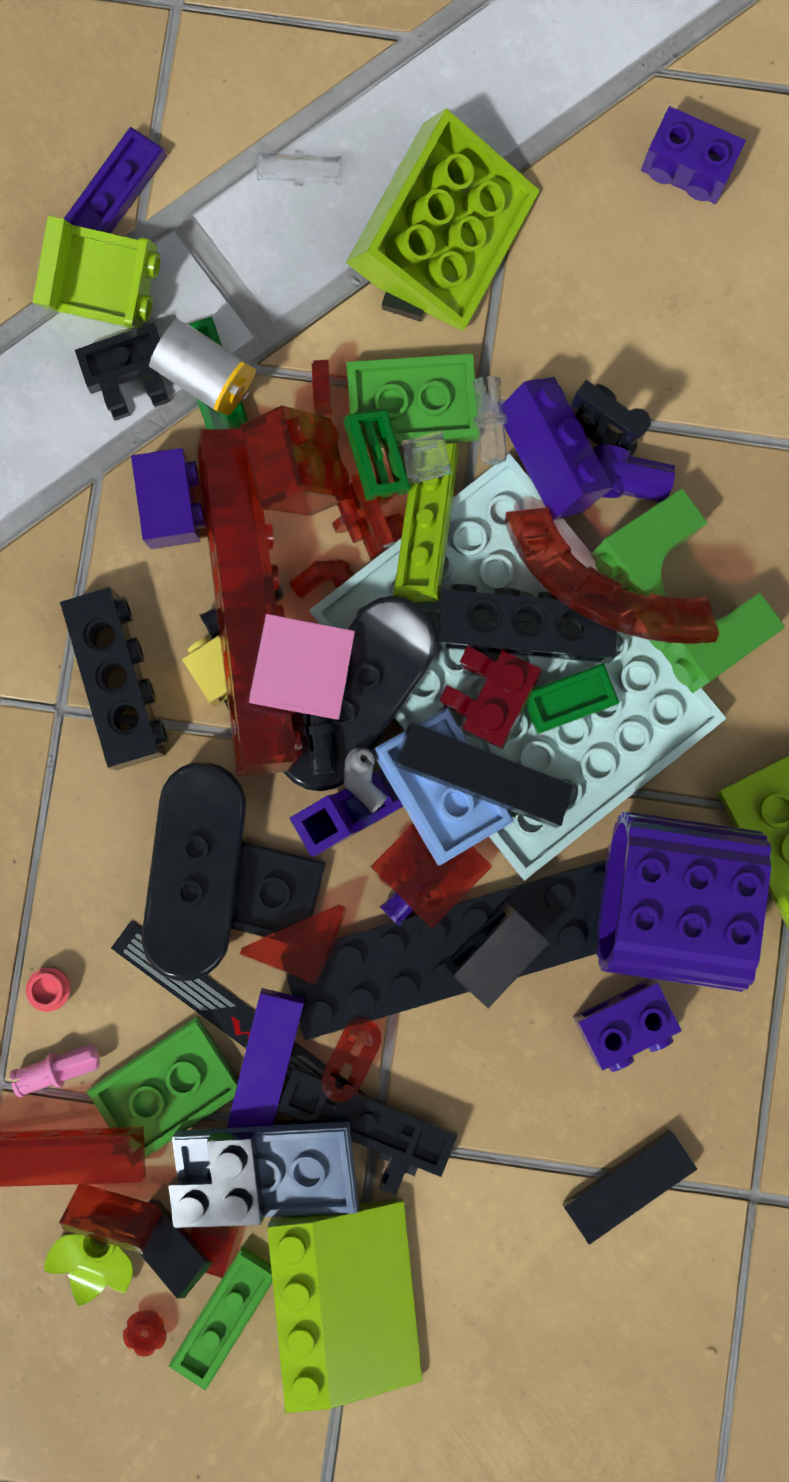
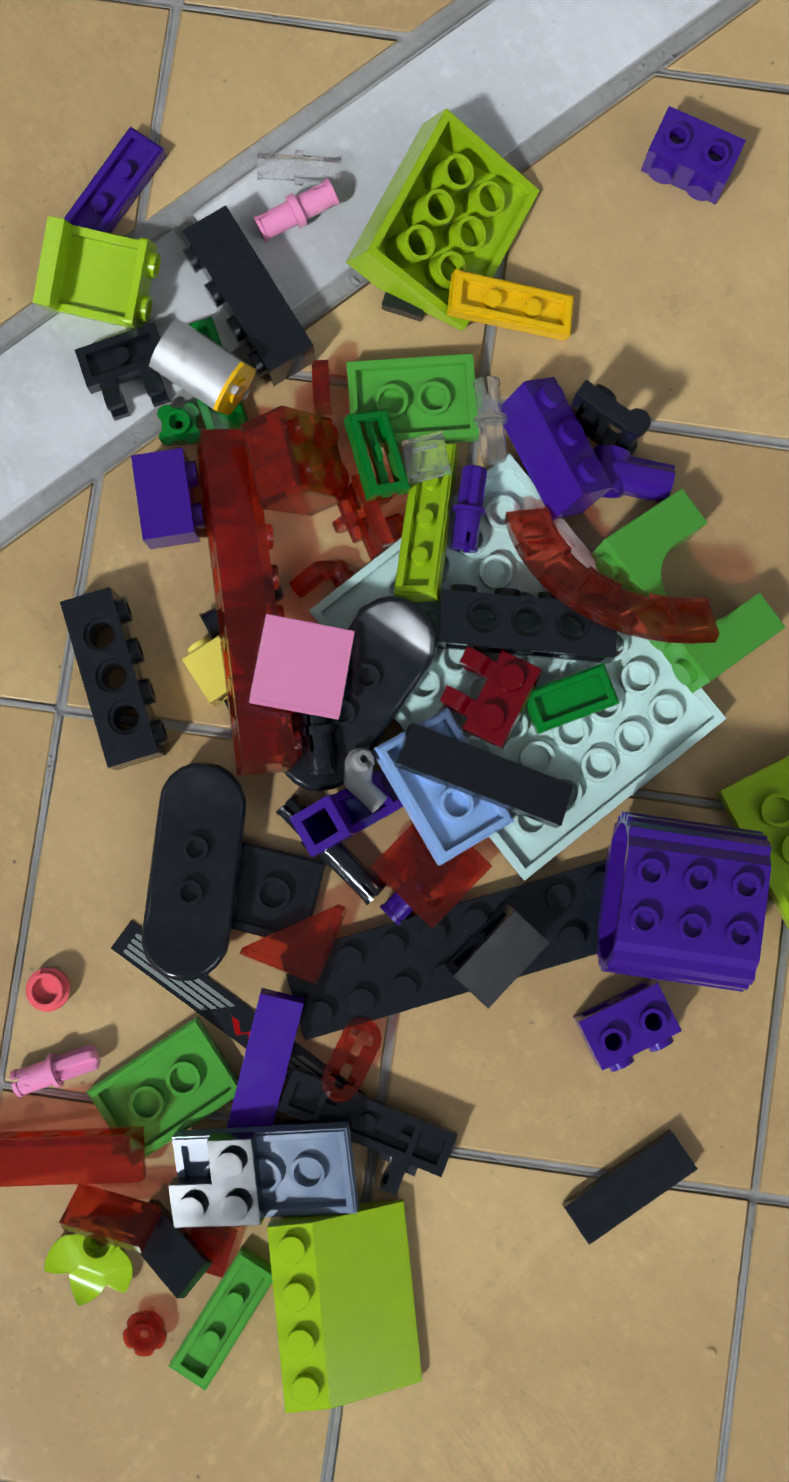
(179, 436): none -> green plate
(248, 295): none -> black brick
(296, 210): none -> bright pink pin
(340, 859): none -> black pin
(469, 509): none -> dark purple axle
(510, 305): none -> yellow tile

